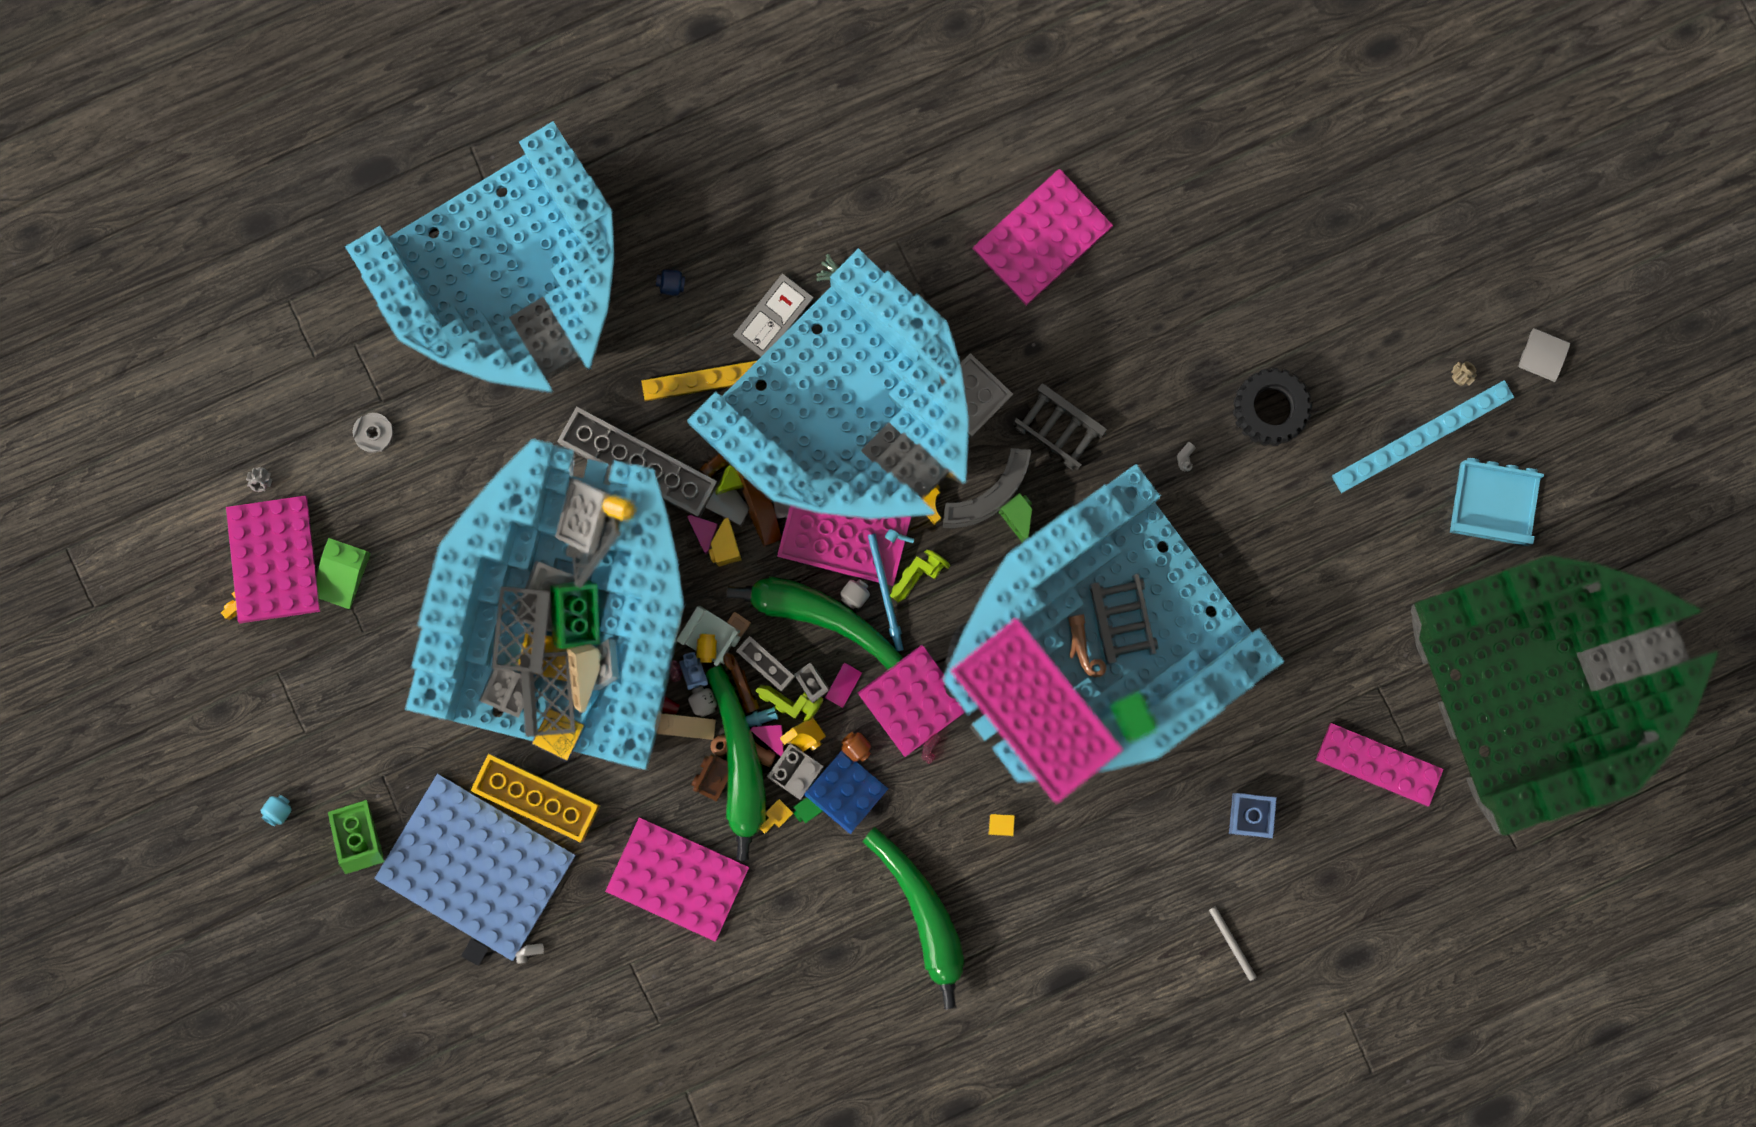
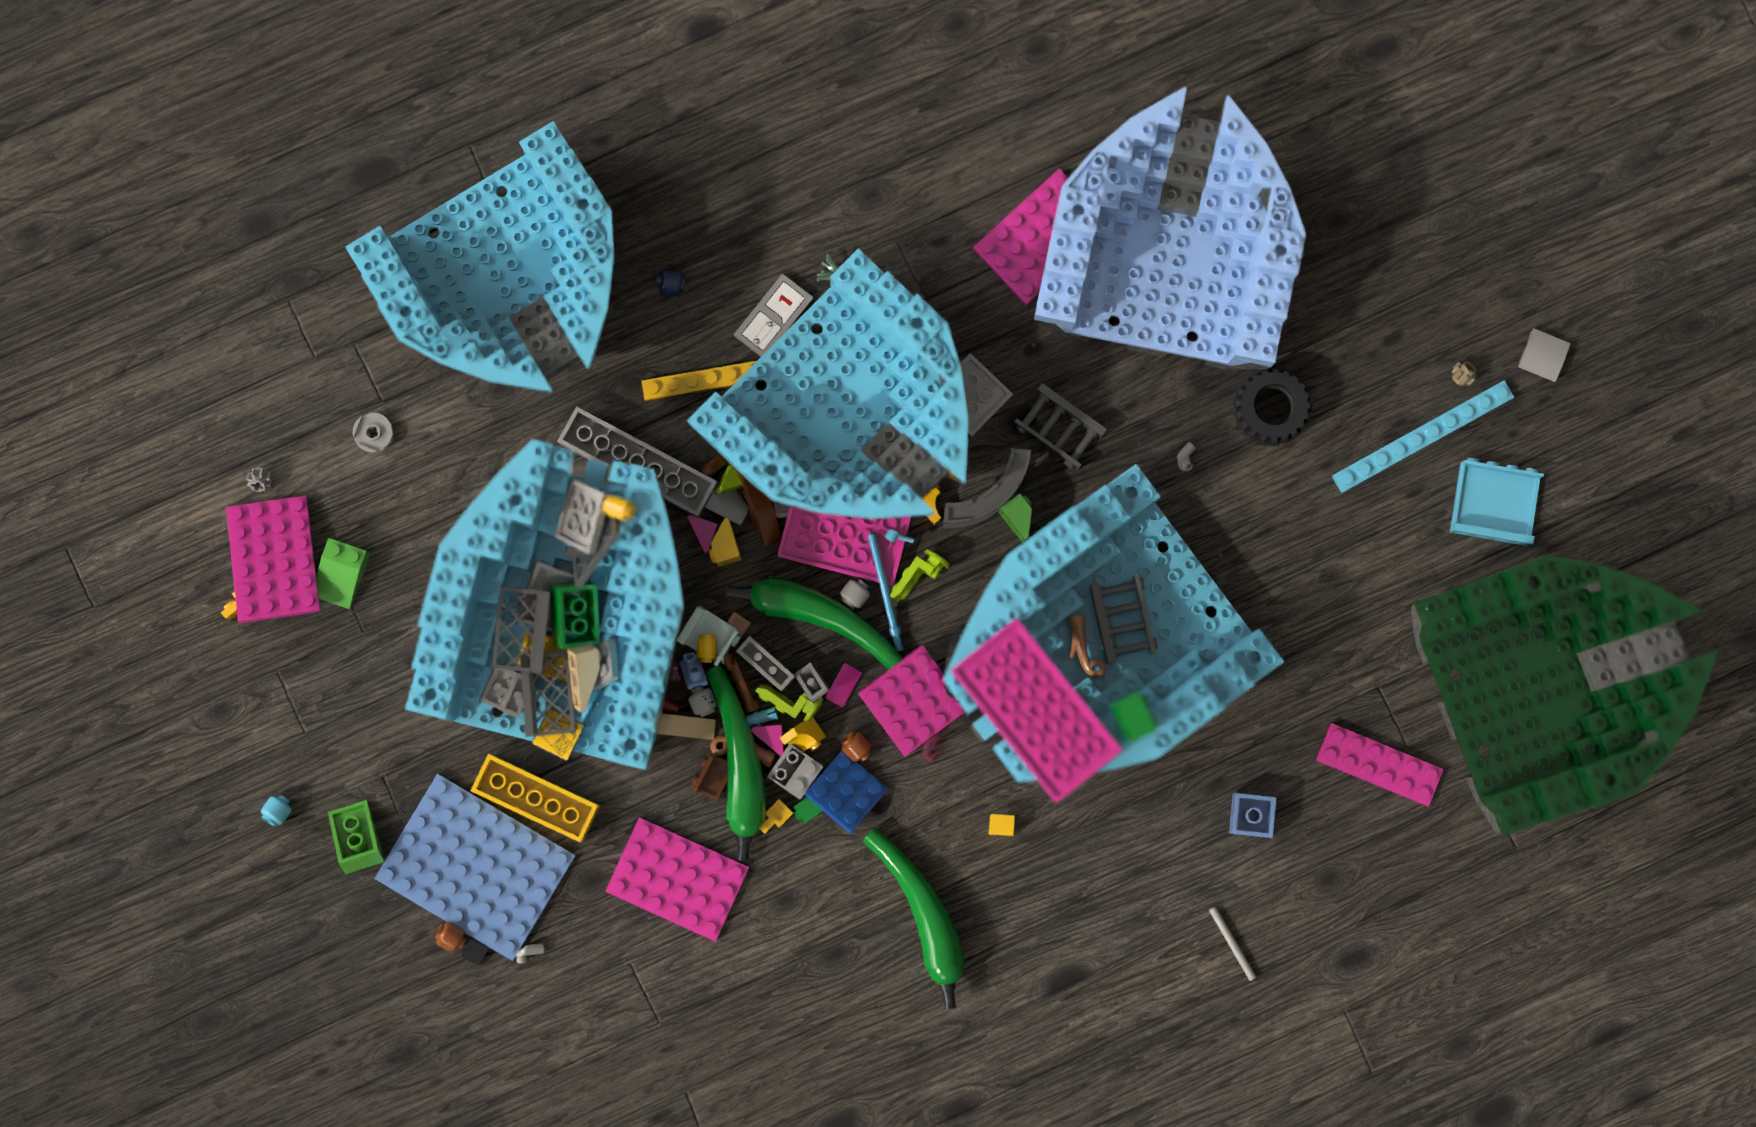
(449, 936): none -> dark orange head
(1176, 235): none -> light blue piece

